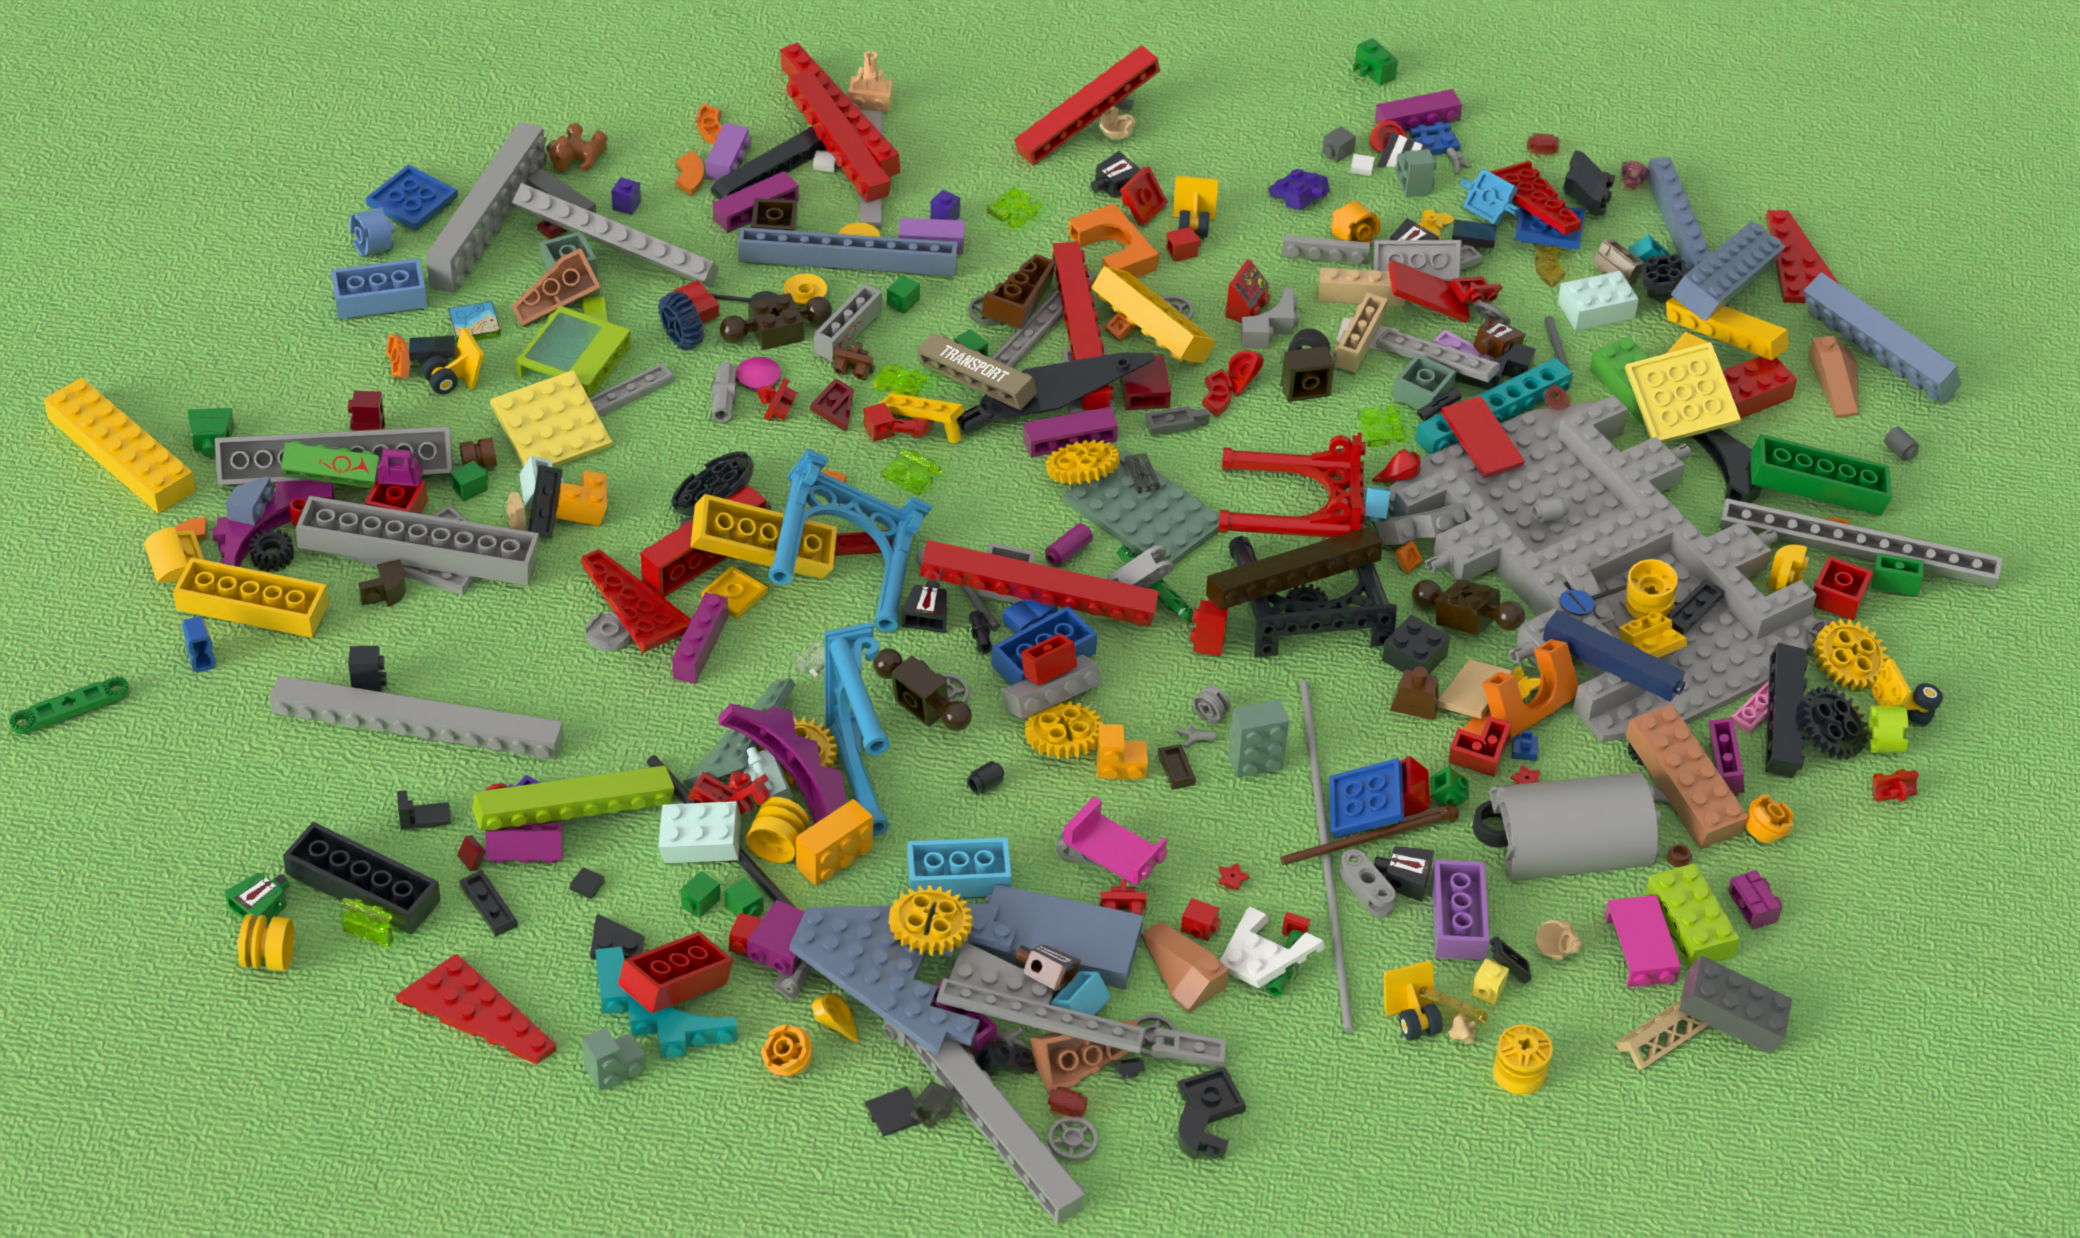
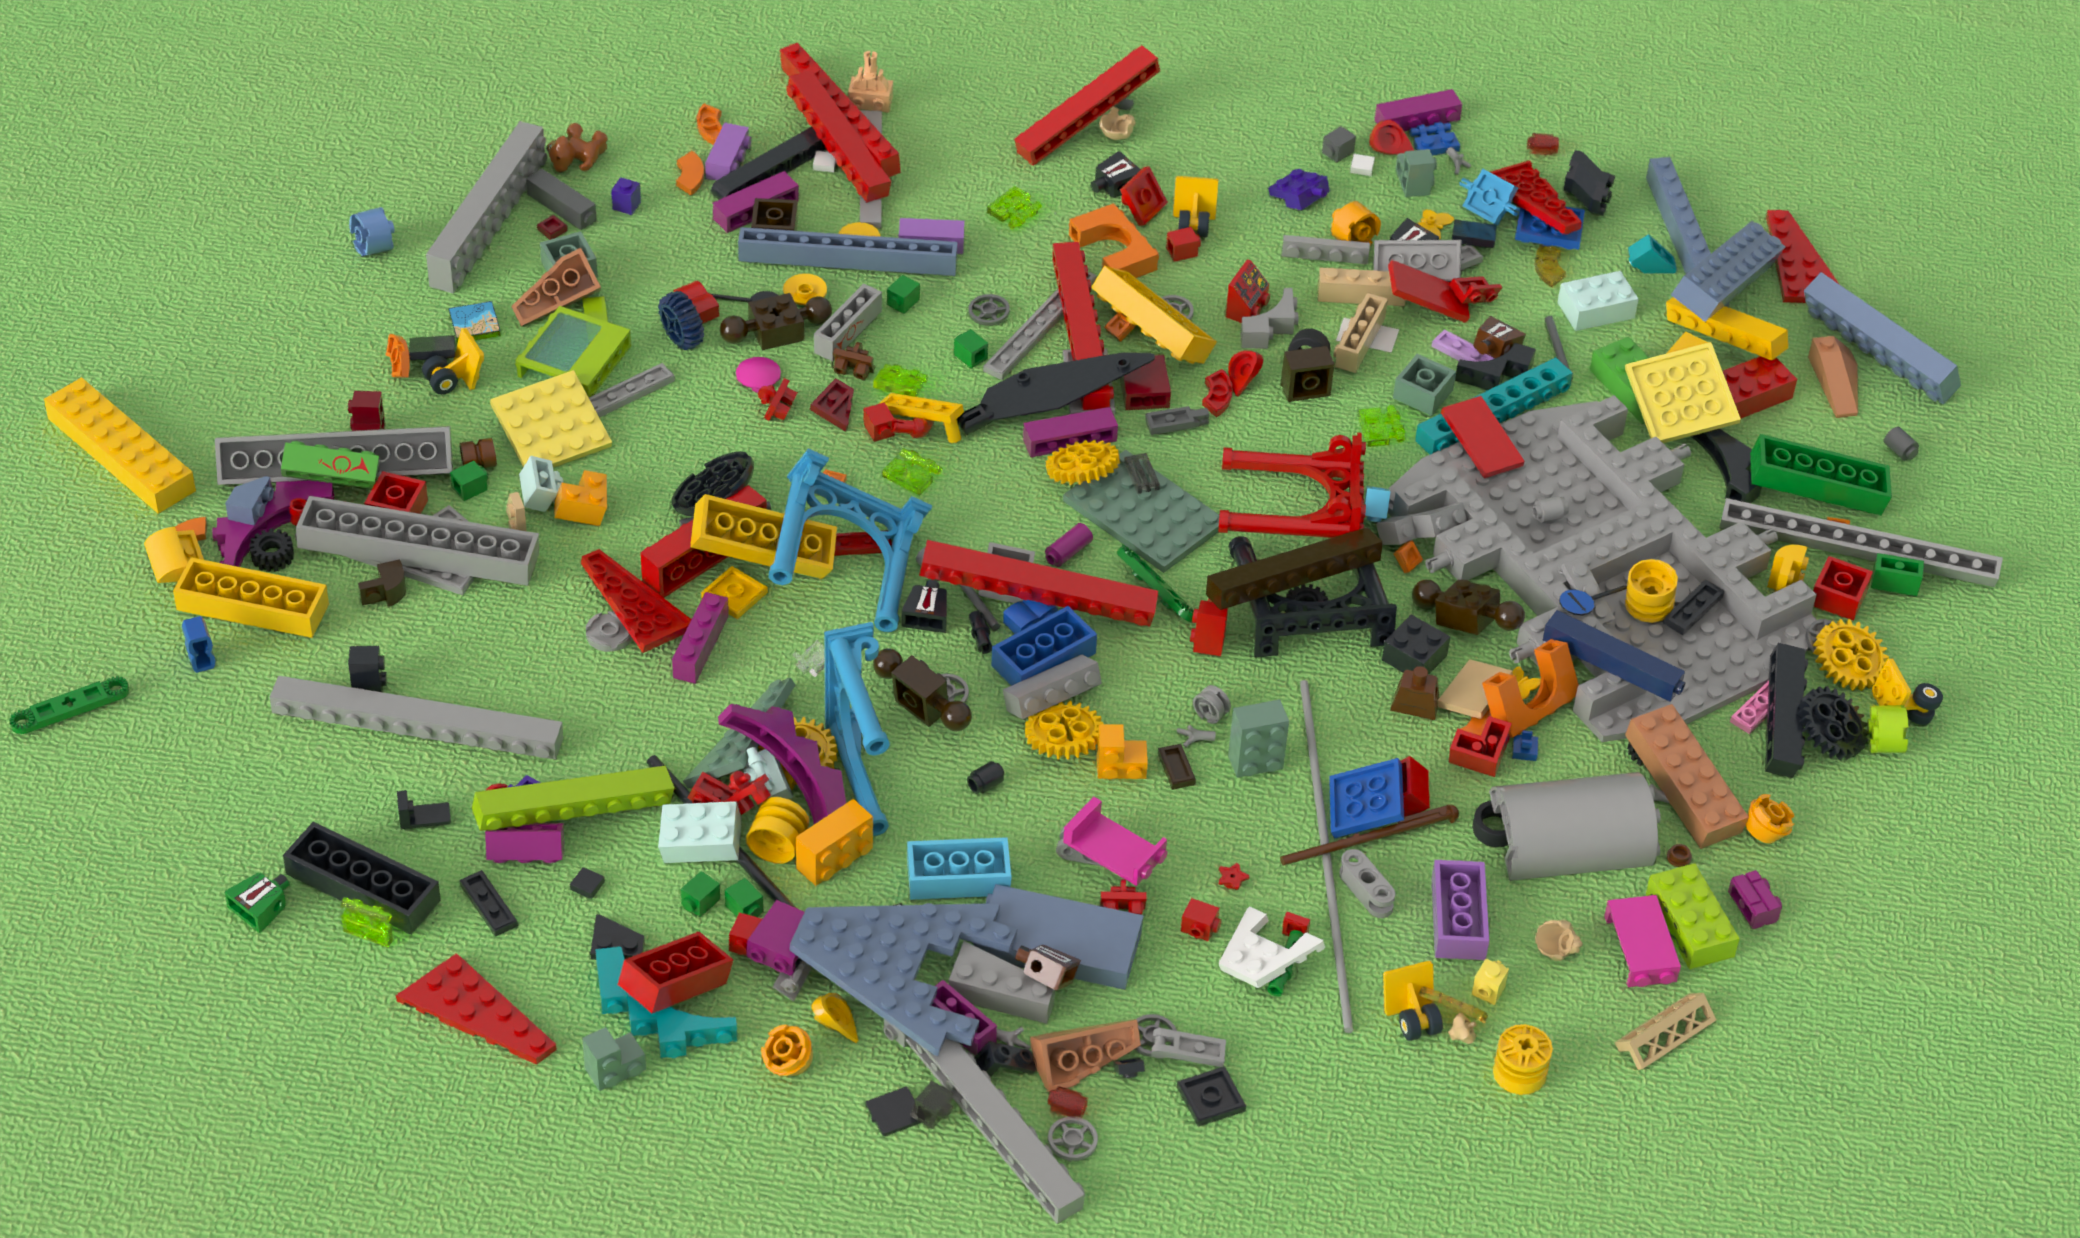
(208, 425): green torso -> none
(263, 942): yellow wheel -> none
(379, 288): medium blue brick -> none
(399, 468): magenta piece -> none
(412, 197): blue plate -> none
(471, 853): dark red tile -> none
(545, 501): black tile -> none
(615, 235): light grey brick -> none
(724, 392): light grey piece -> none
(912, 914): yellow gear -> none
(945, 206): dark purple brick -> none
(977, 371): dark tan brick -> none
(1020, 293): reddish brown wedge -> none
(1041, 1015): light grey tile -> none
(1049, 659): red brick -> none
(1083, 993): medium azure piece -> none
(1144, 569): light grey piece -> none
(1187, 968): nougat wedge -> none
(1193, 1138): black brick -> none
(1375, 62): green brick -> none
(1396, 145): sticker -> none
(1401, 467): red piece -> none
(1407, 870): black torso -> none
(1438, 403): black pin -> none
(1449, 787): green brick -> none
(1454, 359): light grey tile -> none
(1487, 310): flat silver wheel -> none
(1510, 959): black tile -> none
(1524, 773): red plate -> none
(1563, 400): clear red brick -> none
(1615, 257): dark tan brick -> none
(1634, 173): clear pink brick -> none
(1652, 635): yellow brick -> none
(1663, 275): black brick -> none
(1726, 753): magenta brick -> none
(1735, 1004): dark grey brick -> none
(1895, 786): red hips -> none

